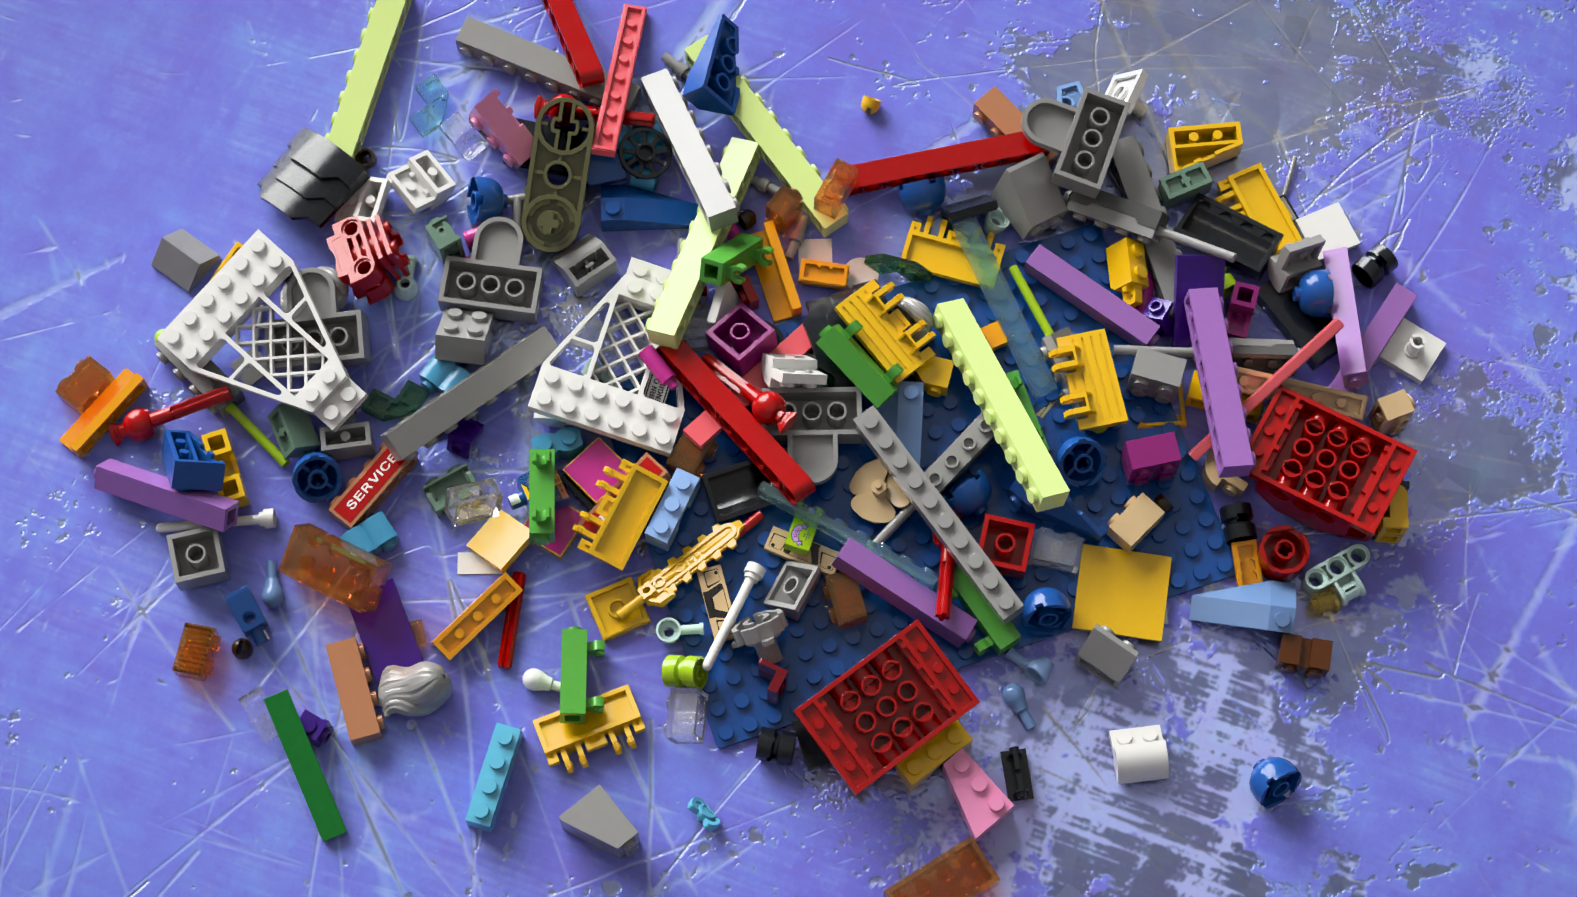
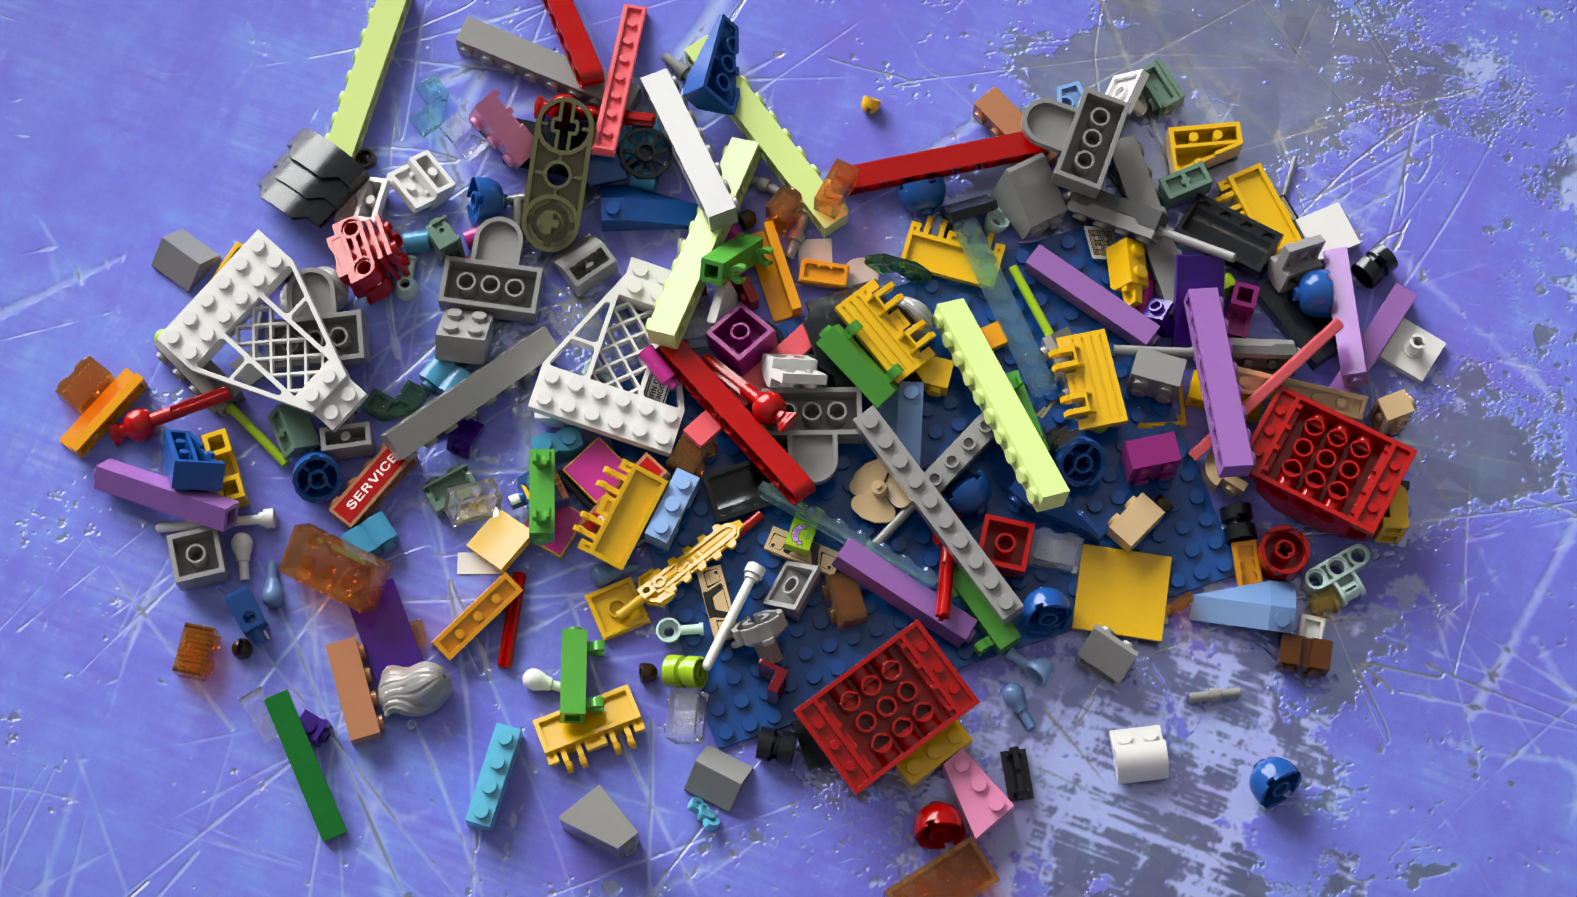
(242, 547): none -> white piece
(416, 242): none -> dark azure beam
(604, 573): none -> medium blue piece
(647, 672): none -> dark brown hinge
(718, 778): none -> light grey slope
(938, 825): none -> red cylinder
(1060, 438): none -> clear smoke slope
(1099, 240): none -> sticker
(1161, 89): none -> sand green hinge
(1179, 604): none -> clear orange tile
(1214, 695): none -> light grey bar
(1311, 626): none -> white tile

